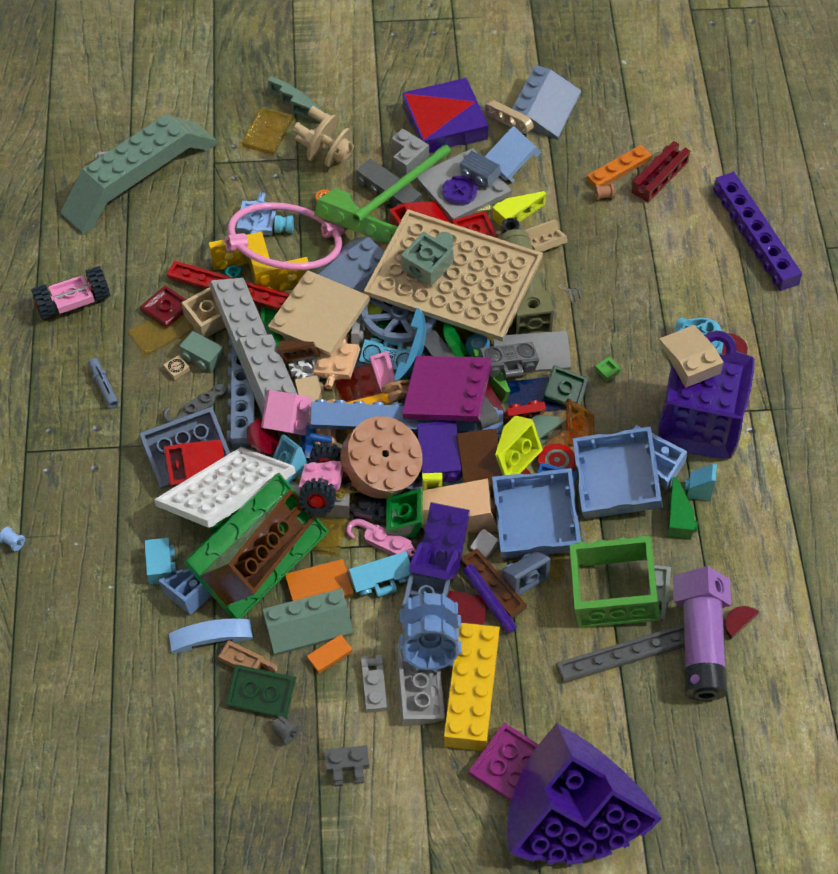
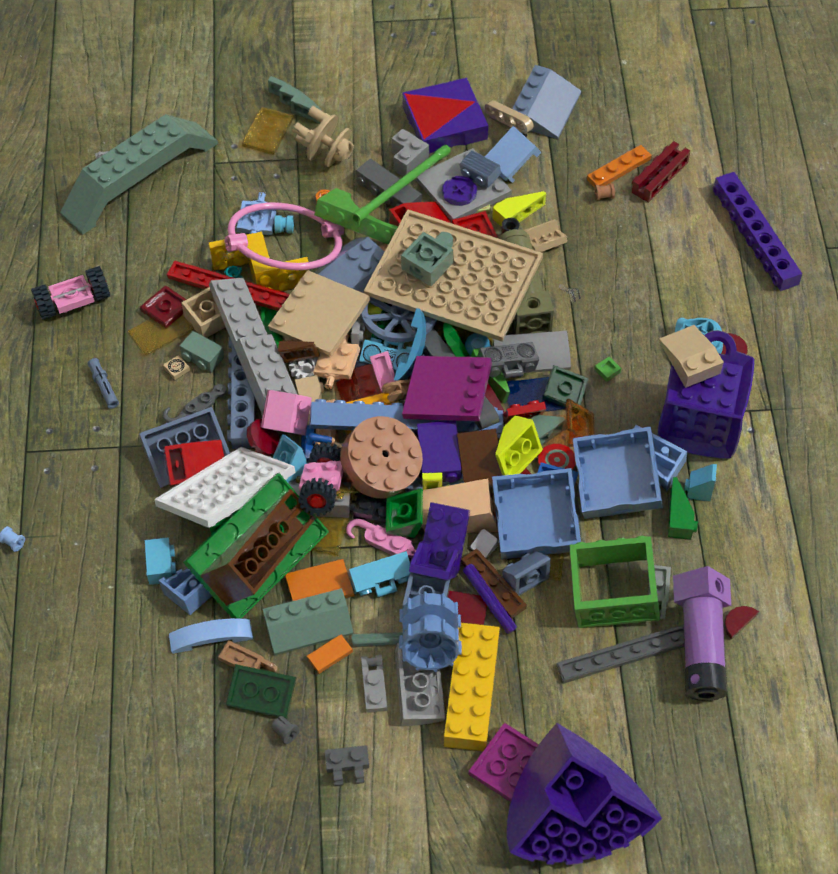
(372, 639): none -> sand green axle

